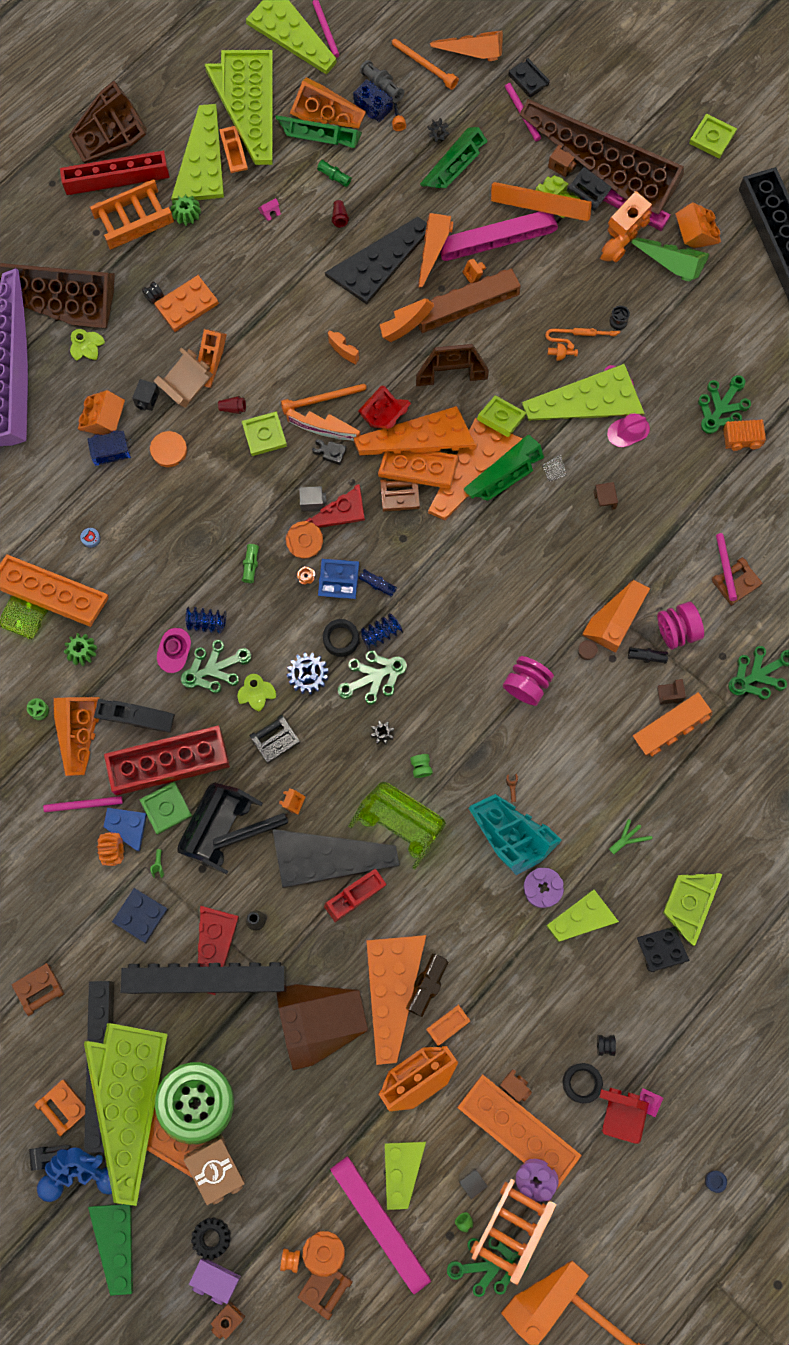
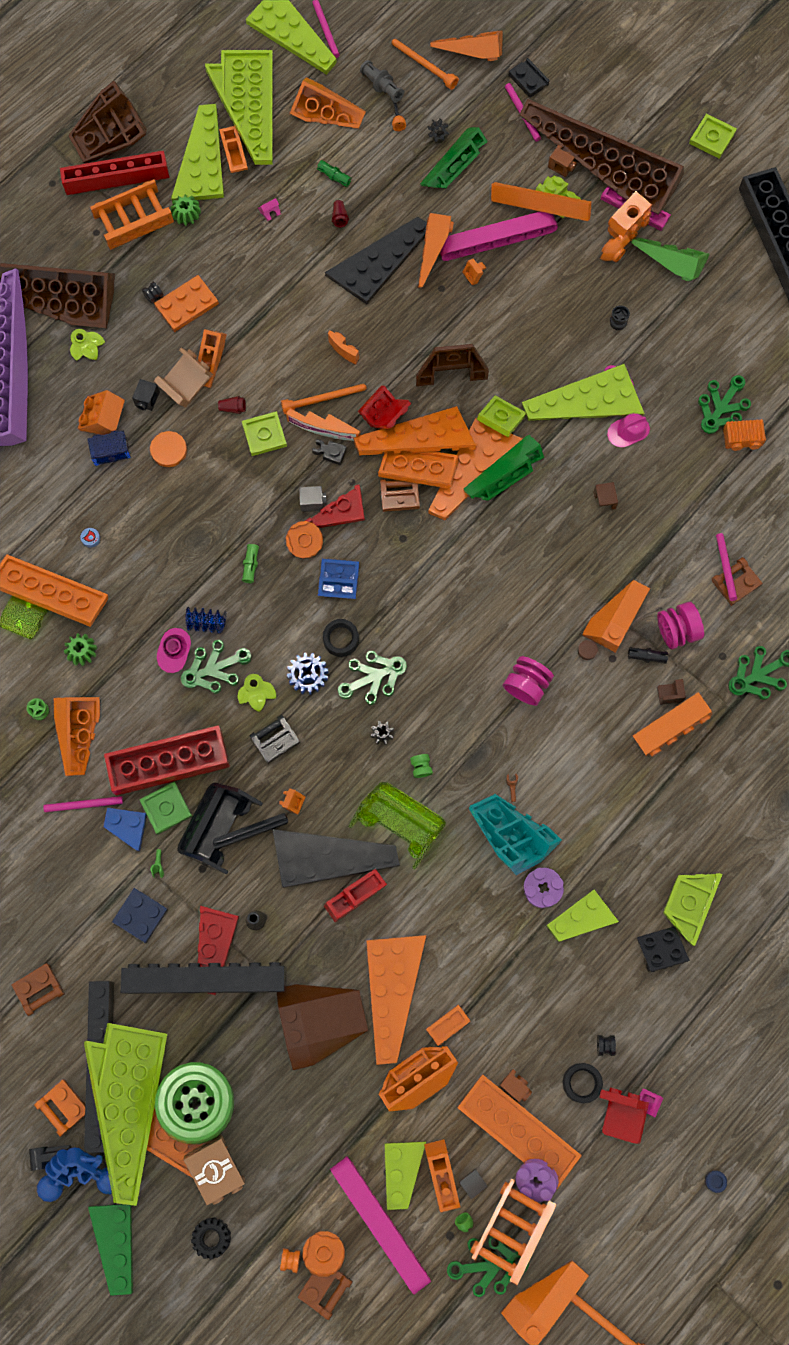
(110, 849): orange gear -> none
(134, 715): black slope -> none
(214, 1281): medium lavender brick -> none
(234, 1317): dark orange brick -> none
(301, 575): orange plate -> none
(319, 132): green wedge -> none
(373, 101): clear blue brick -> none
(377, 583): clear blue pin -> none
(380, 631): clear blue piece -> none
(406, 319): orange slope -> none
(427, 985): dark brown piece -> none
(442, 1175): none -> orange slope
(471, 299): dark orange brick -> none
(554, 468): clear slope -> none
(561, 350): orange piece -> none
(591, 185): black plate -> none
(625, 838): bright green plant -> none
(698, 226): orange slope -> none

